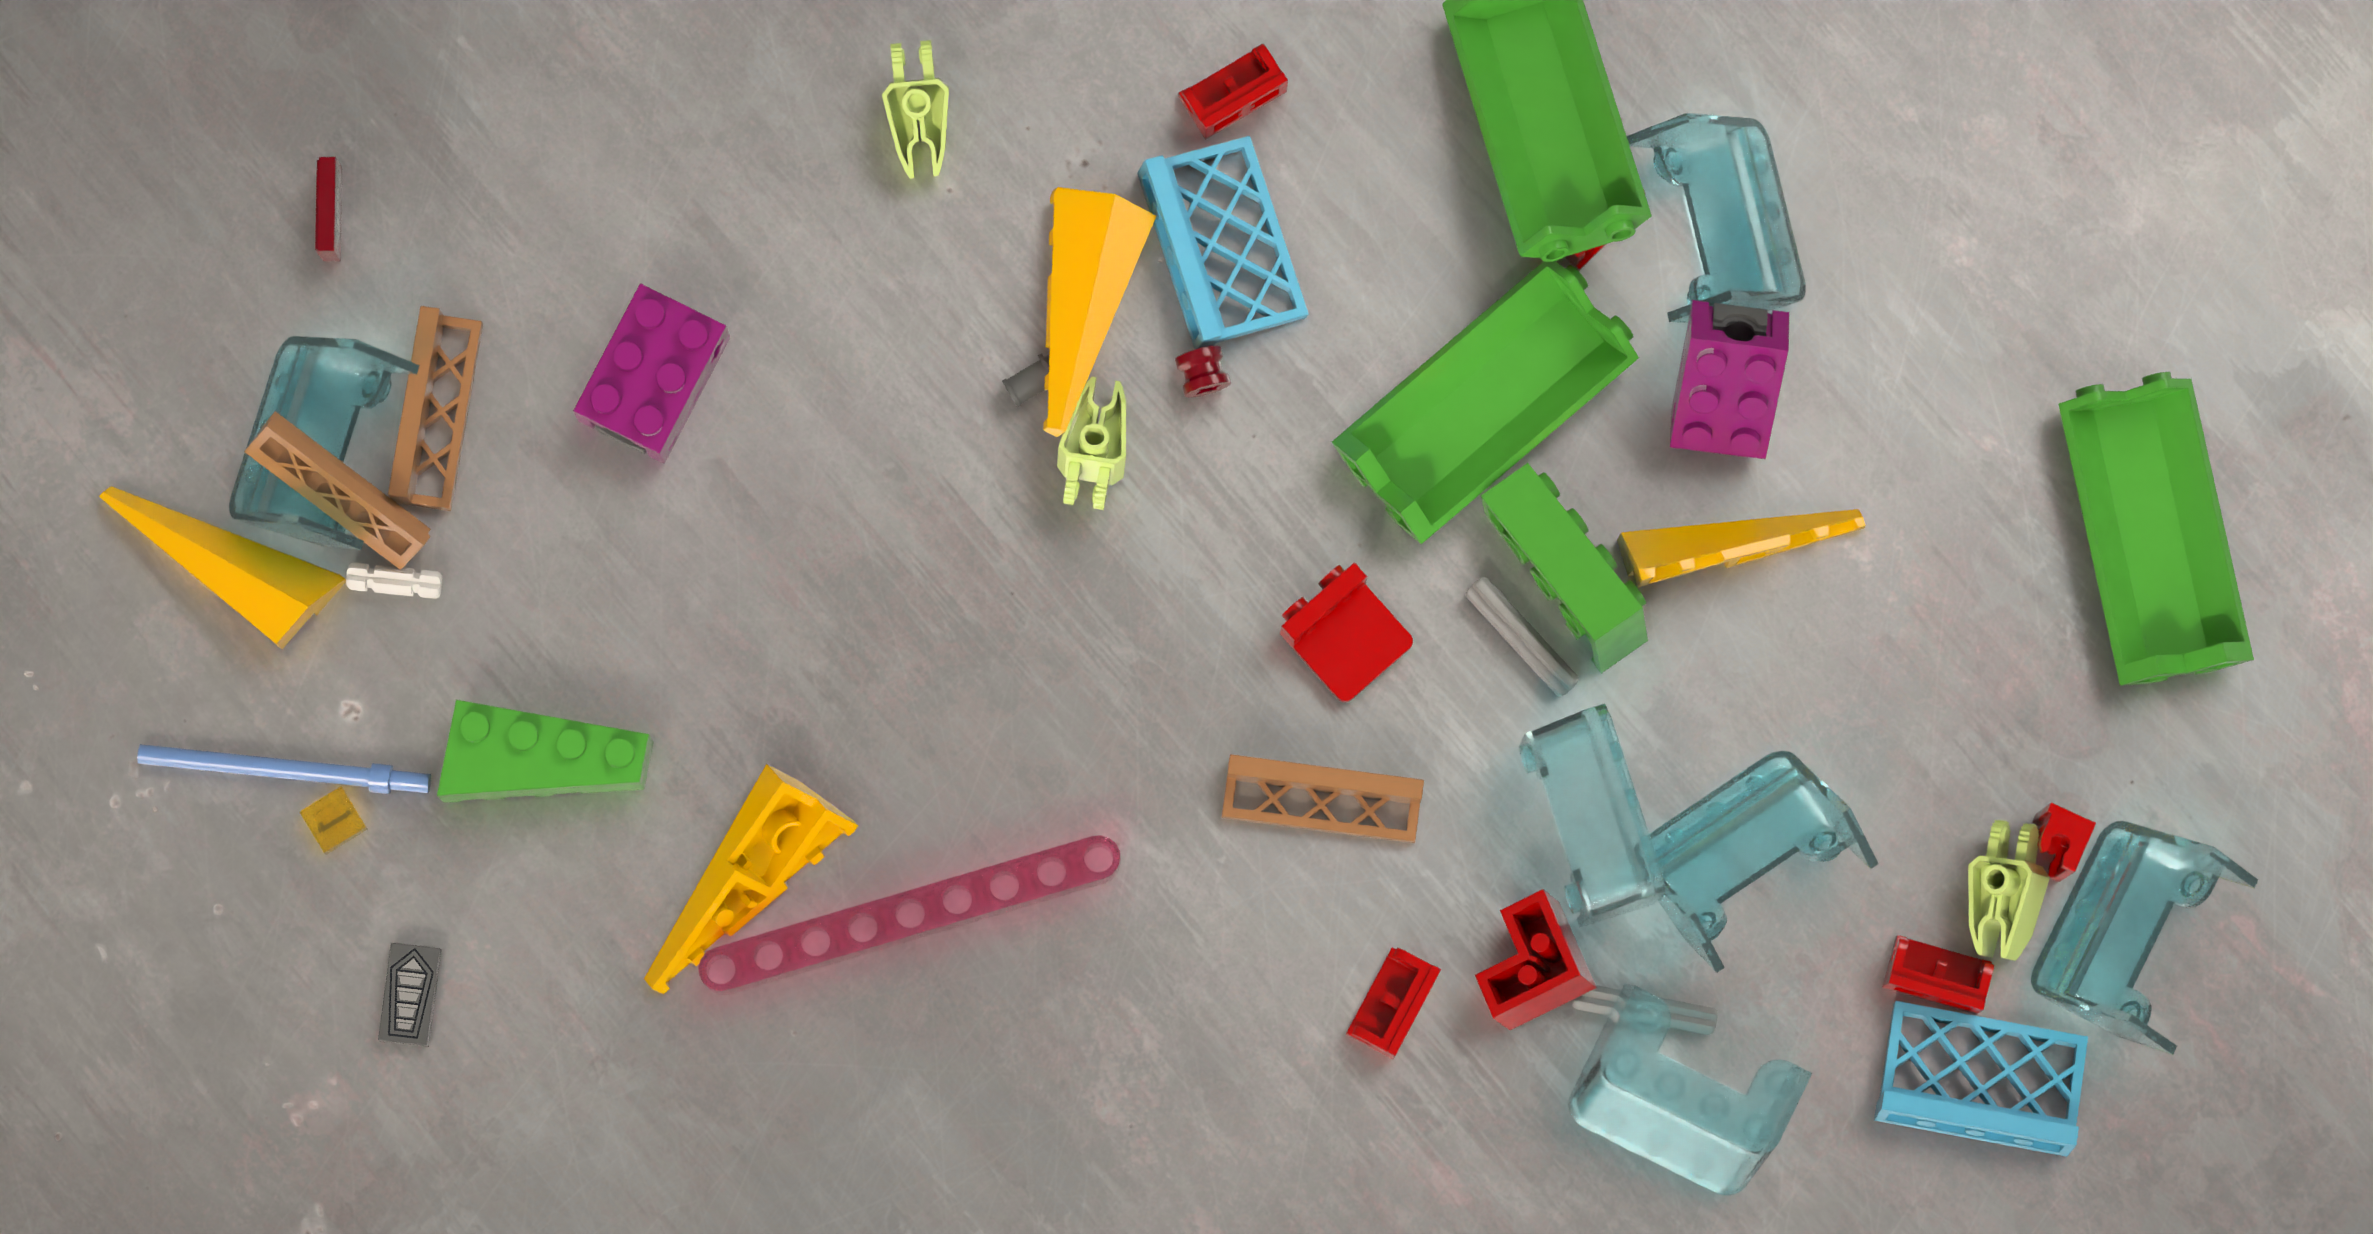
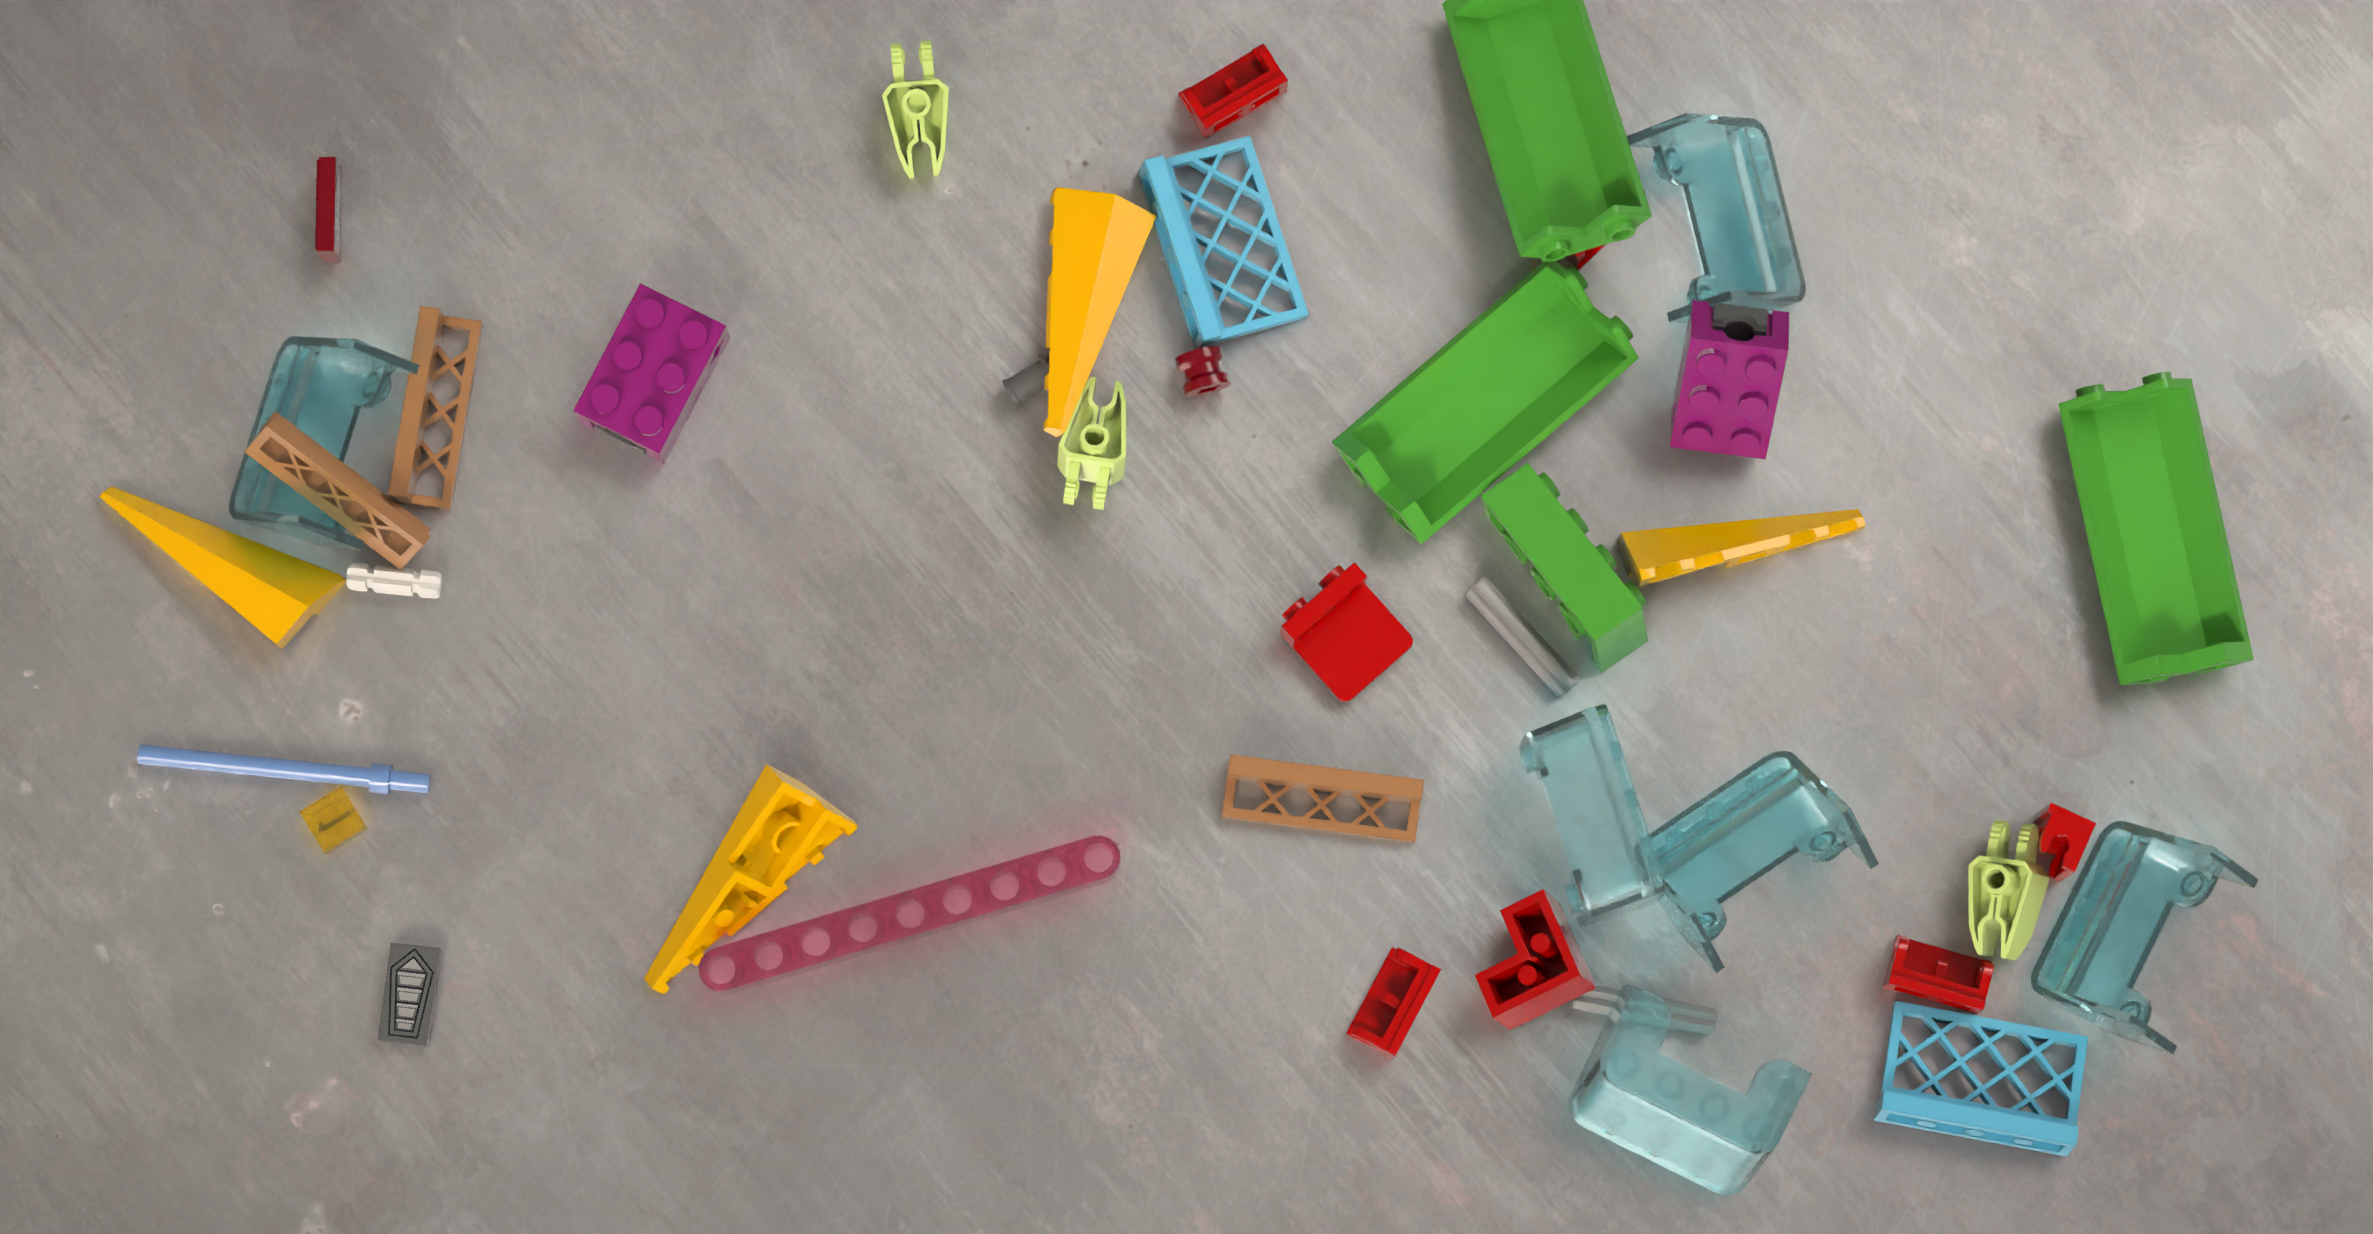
(530, 754): bright green wedge -> none

